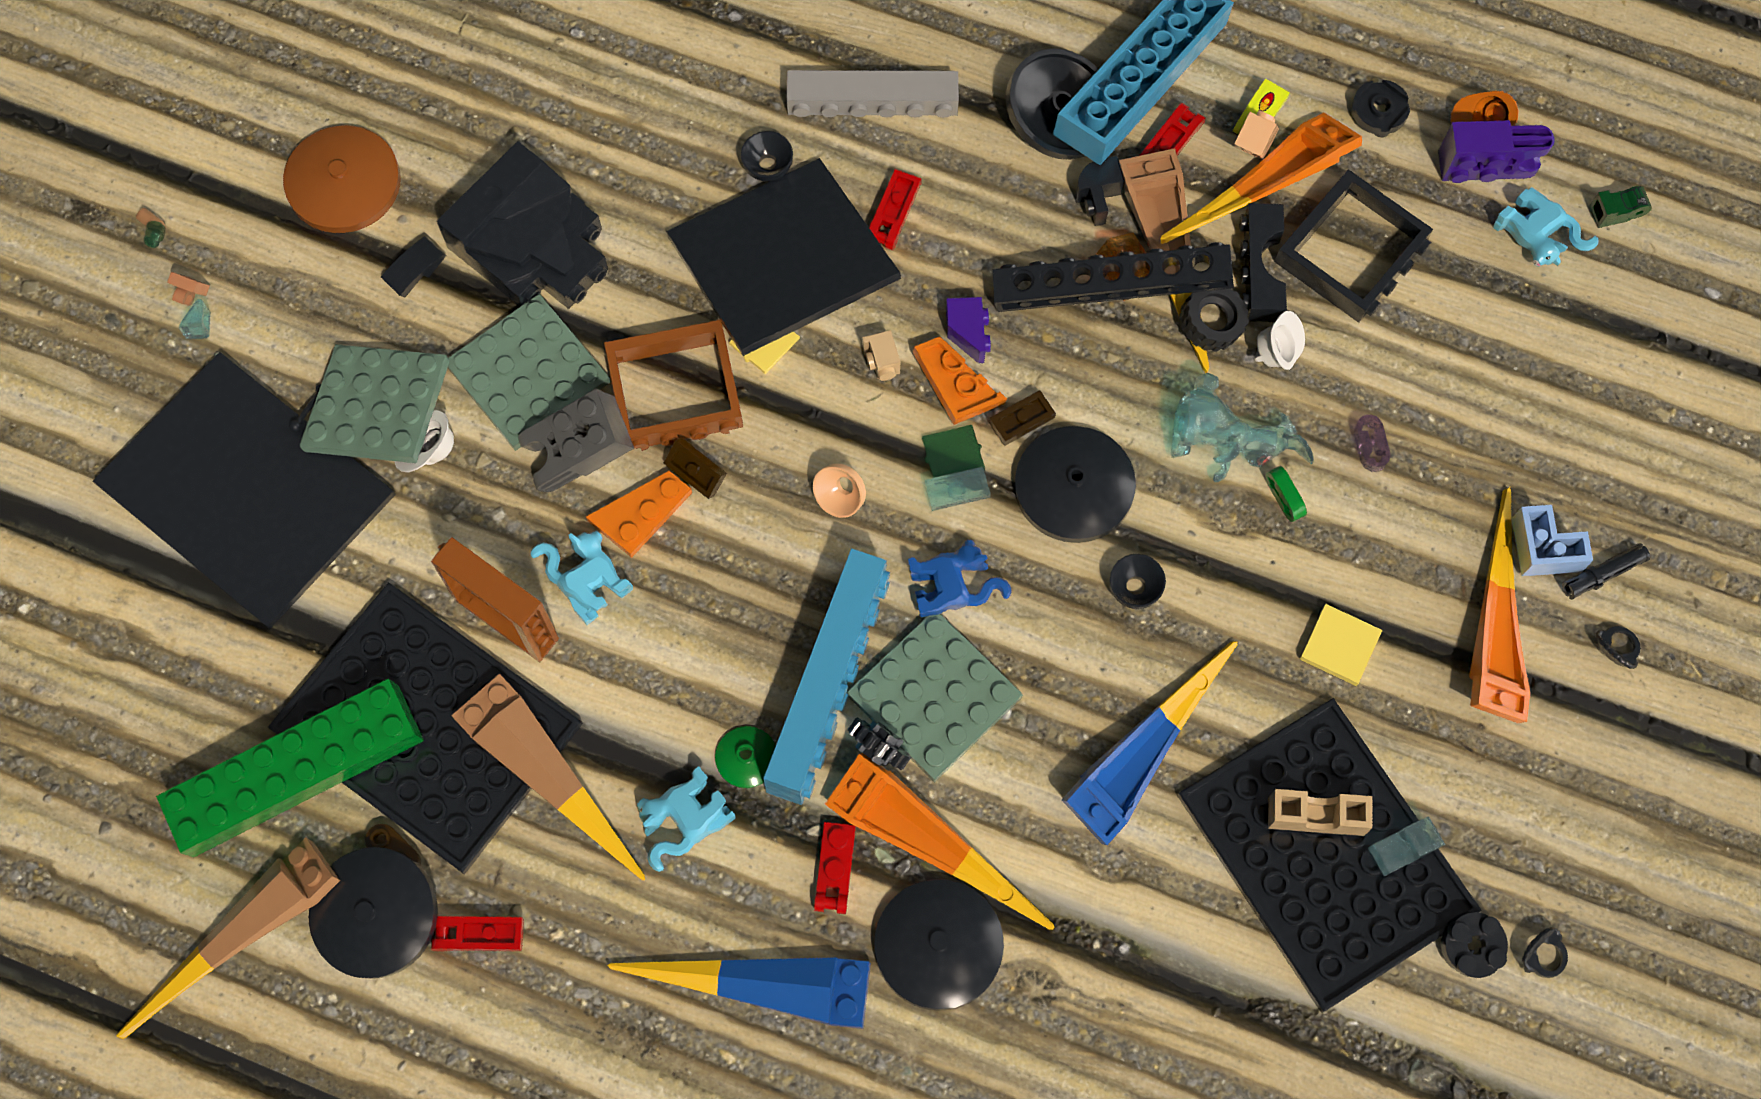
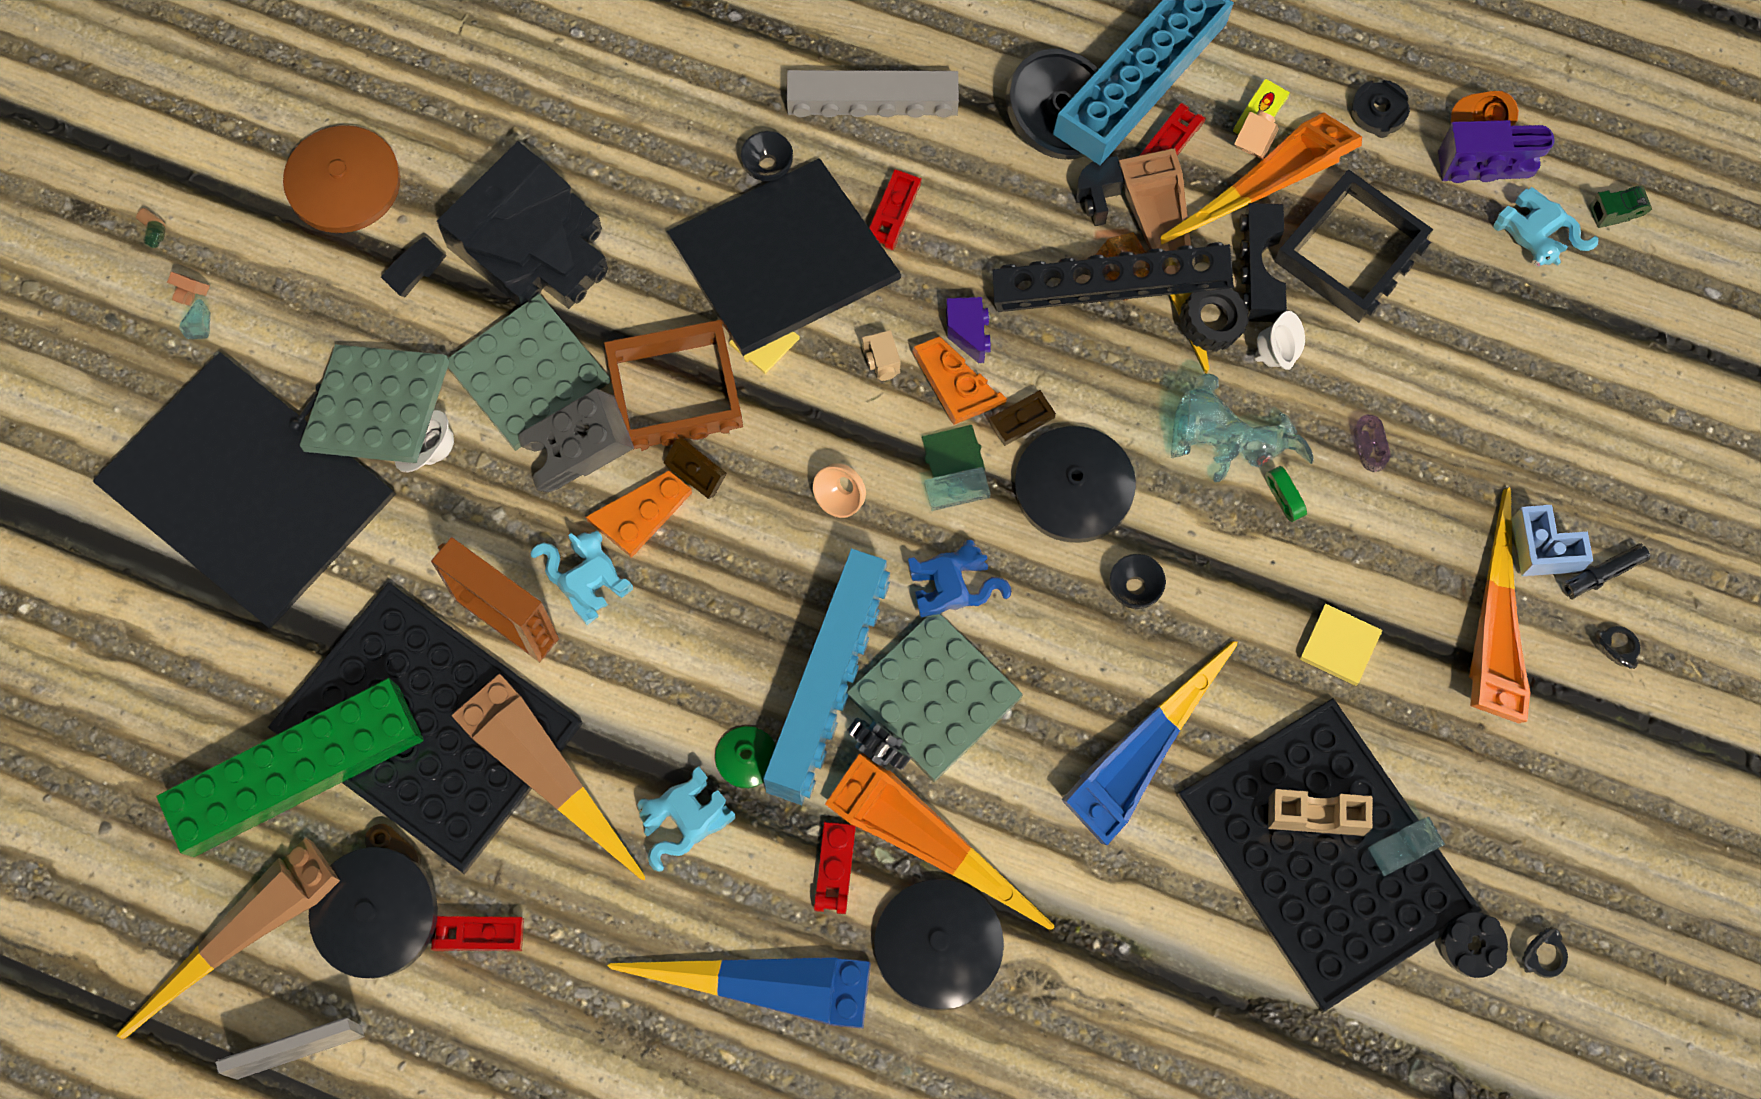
(290, 1048): none -> light grey tile

